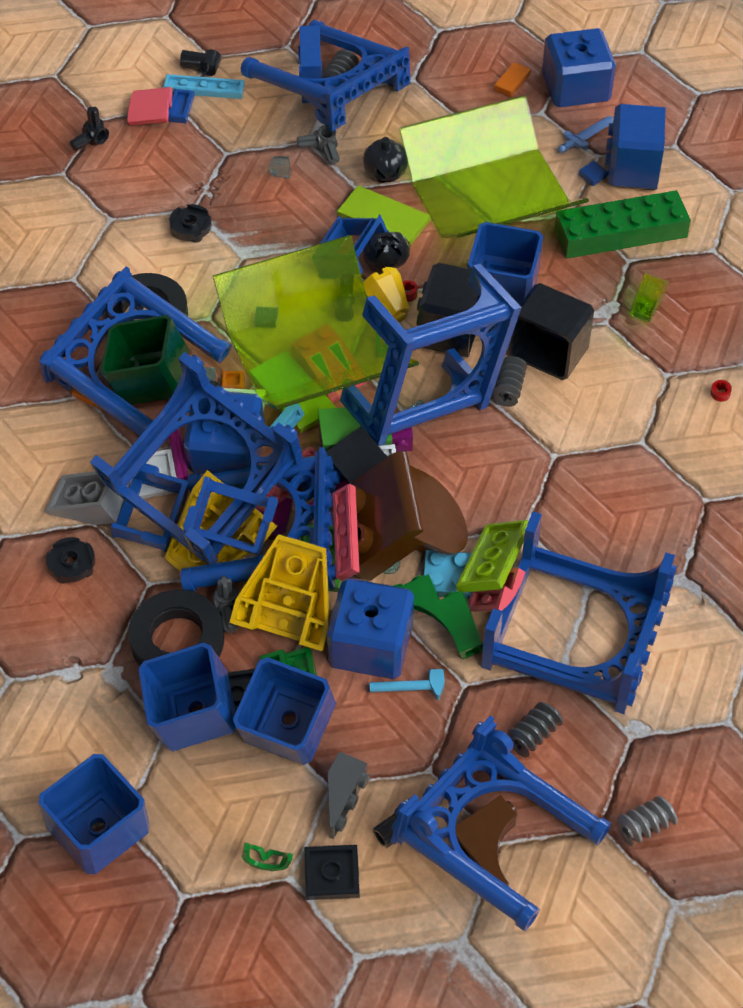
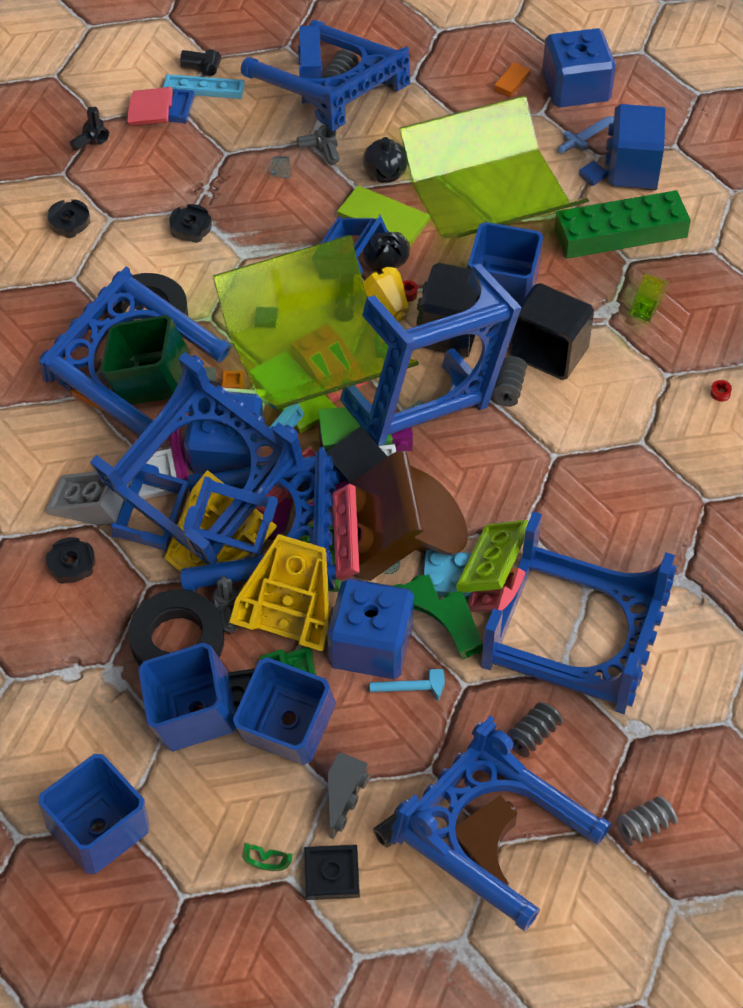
(70, 226): none -> black plate

